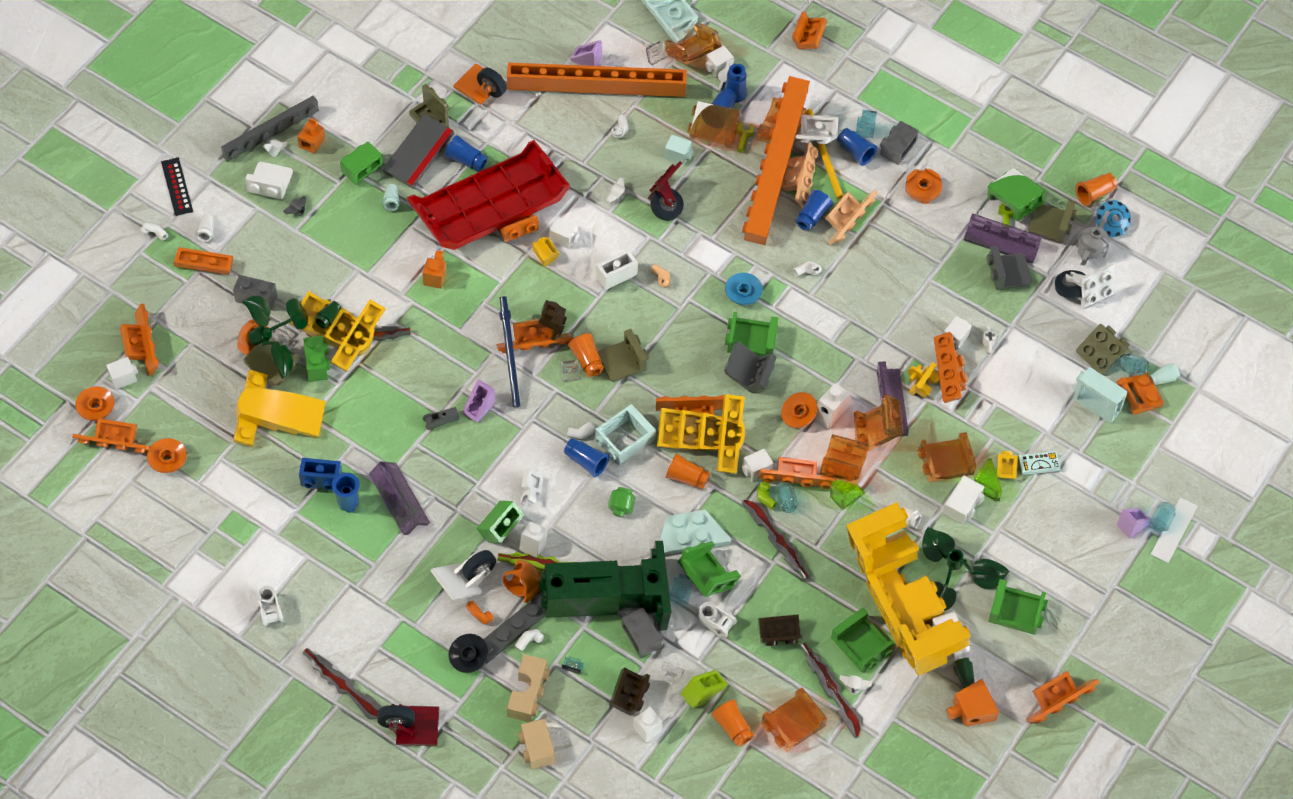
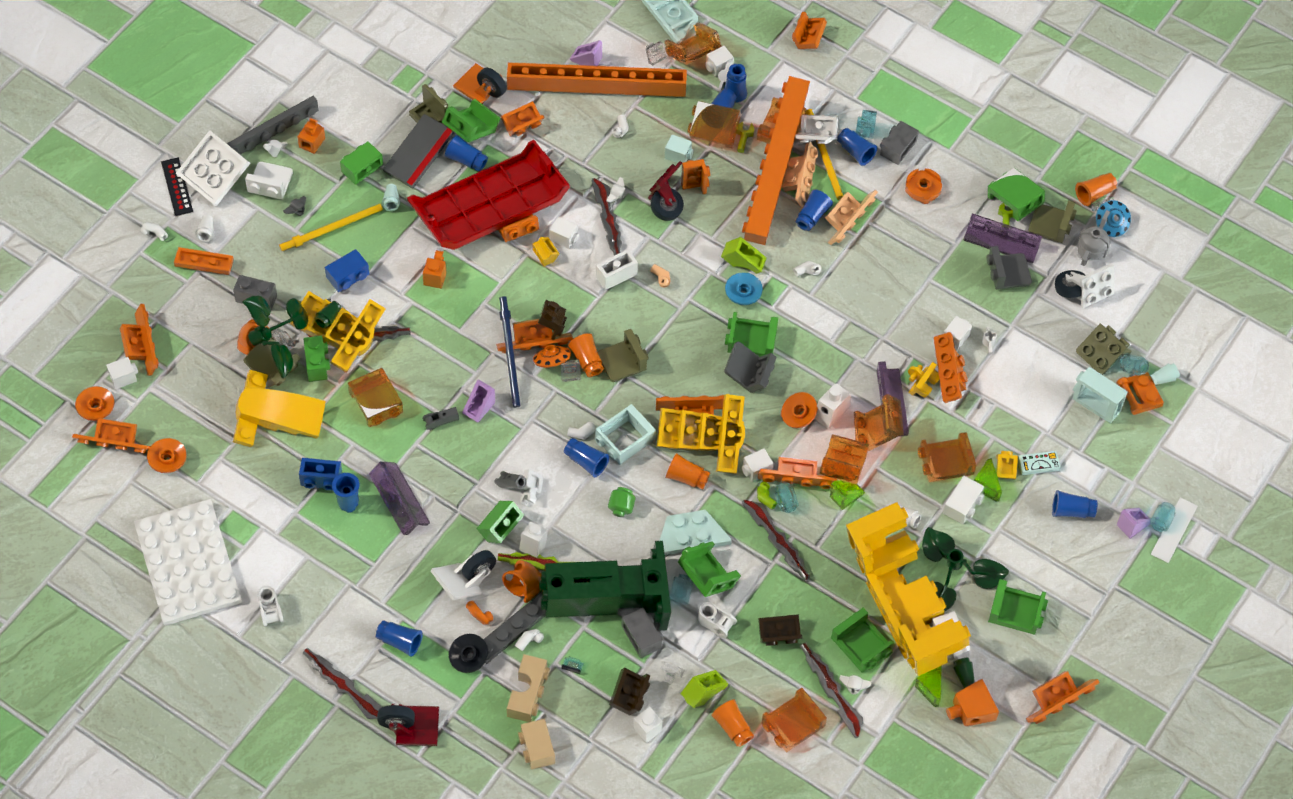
(187, 562): none -> white plate
(213, 168): none -> white plate
(299, 240): none -> yellow bar
(347, 270): none -> blue brick
(376, 397): none -> clear orange panel
(400, 637): none -> blue plant
(471, 122): none -> bright green panel
(509, 480): none -> dark grey bar
(521, 119): none -> orange bracket
(551, 356): none -> orange dish
(608, 218): none -> dark grey sword
(695, 175): none -> orange bracket
(742, 254): none -> lime arch
(930, 685): none -> clear neon green slope
(1073, 505): none -> blue plant

